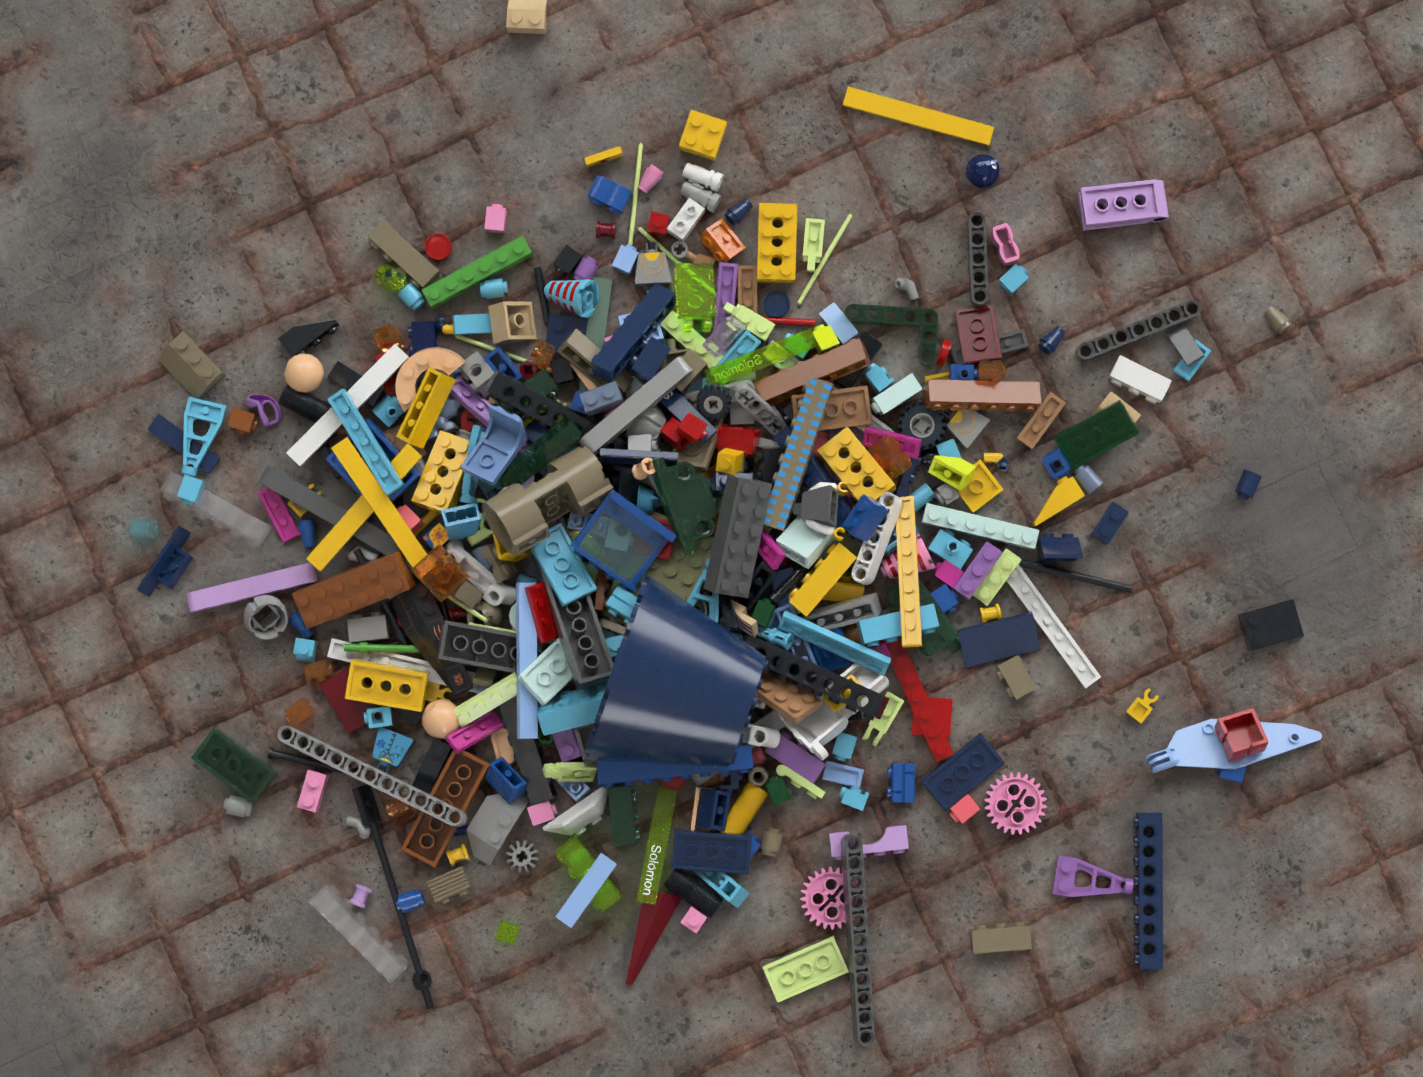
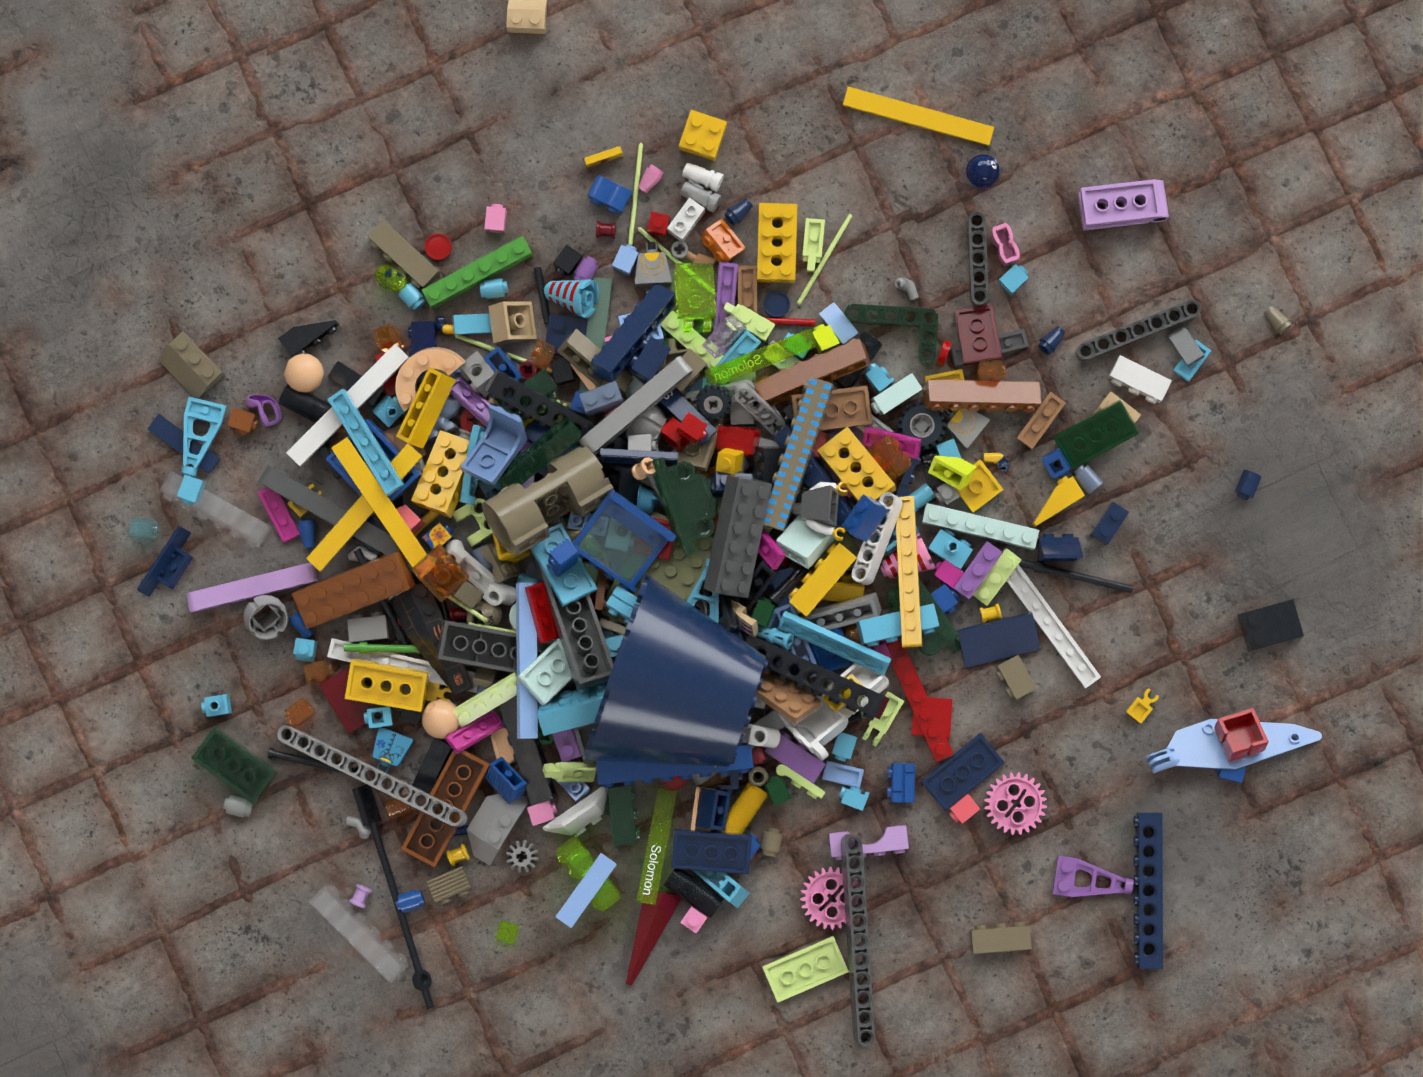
(223, 708): none -> medium azure brick
(313, 791): bright pink brick -> none
(461, 521): dark azure torso -> none
(562, 558): none -> blue brick
(955, 372): blue brick -> none

